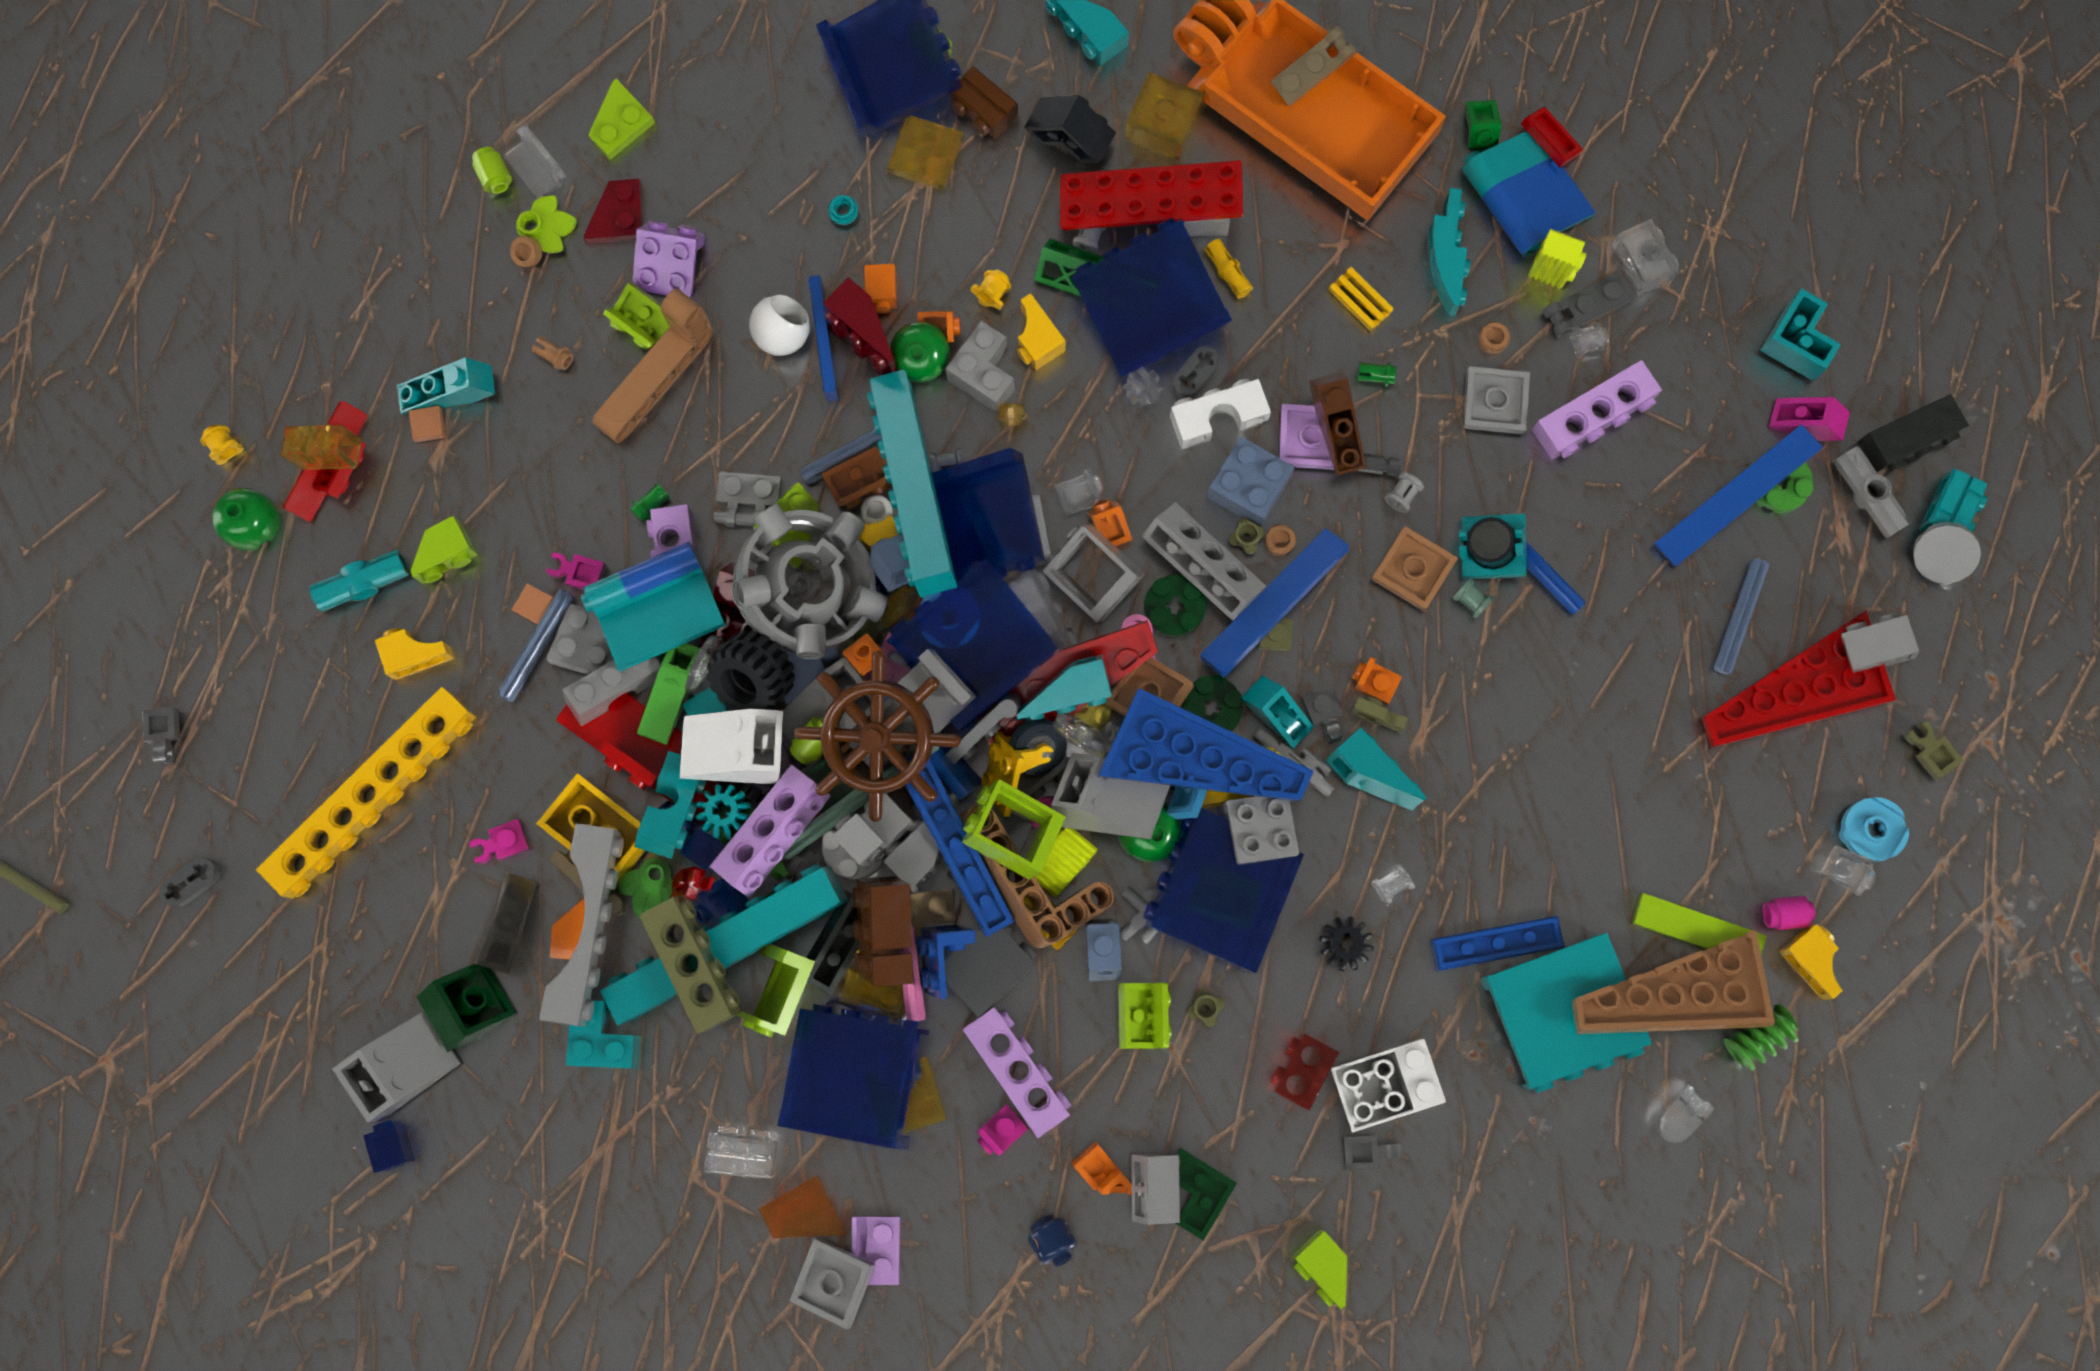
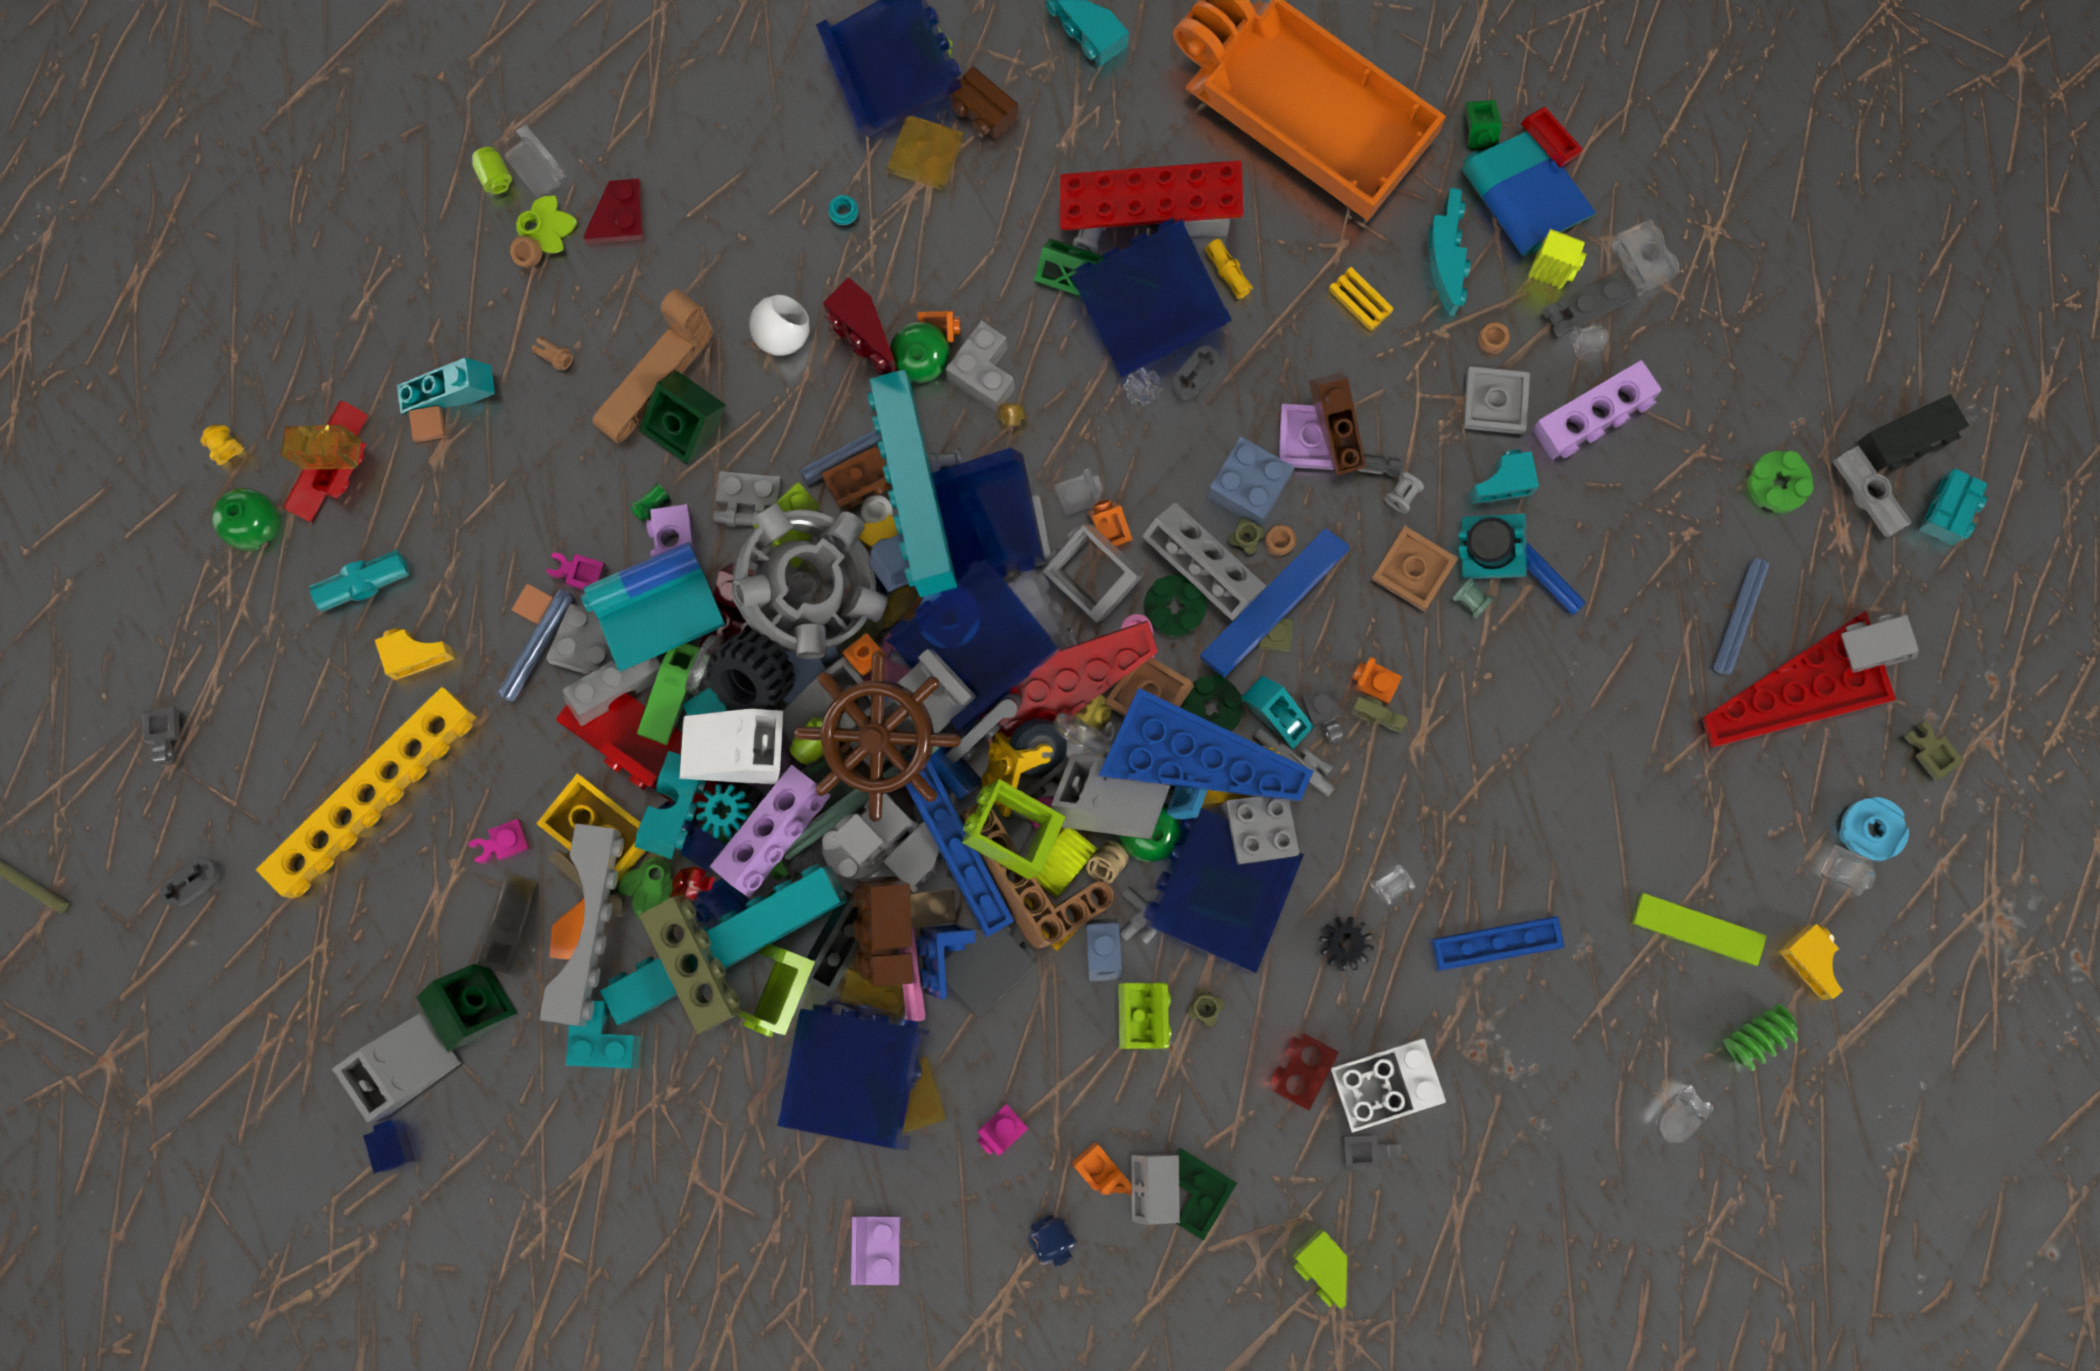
(442, 549): lime slope -> none
(619, 121): lime wing -> none
(638, 315): lime bracket -> none
(666, 257): medium lavender bracket -> none
(681, 416): none -> dark green slope
(741, 1154): clear brick -> none
(803, 1213): clear orange wing -> none
(823, 339): blue tile -> none
(832, 1283): light grey plate -> none
(882, 286): orange brick -> none
(992, 288): yellow brick -> none
(1038, 1118): lavender brick -> none
(1040, 339): yellow arch -> none
(1071, 124): black brick -> none
(1076, 684): teal slope -> none
(1107, 862): none -> tan wheel
(1164, 116): clear yellow brick -> none
(1242, 401): white arch -> none
(1313, 67): dark tan plate -> none
(1370, 769): teal slope -> none
(1377, 373): green pin -> none
(1513, 479): none -> teal arch
(1539, 1016): teal panel -> none
(1697, 992): medium nougat wing -> none
(1738, 496): blue tile -> none
(1788, 913): dark pink brick -> none
(1795, 339): teal brick -> none
(1821, 416): dark pink slope -> none
(1946, 552): light grey tile -> none

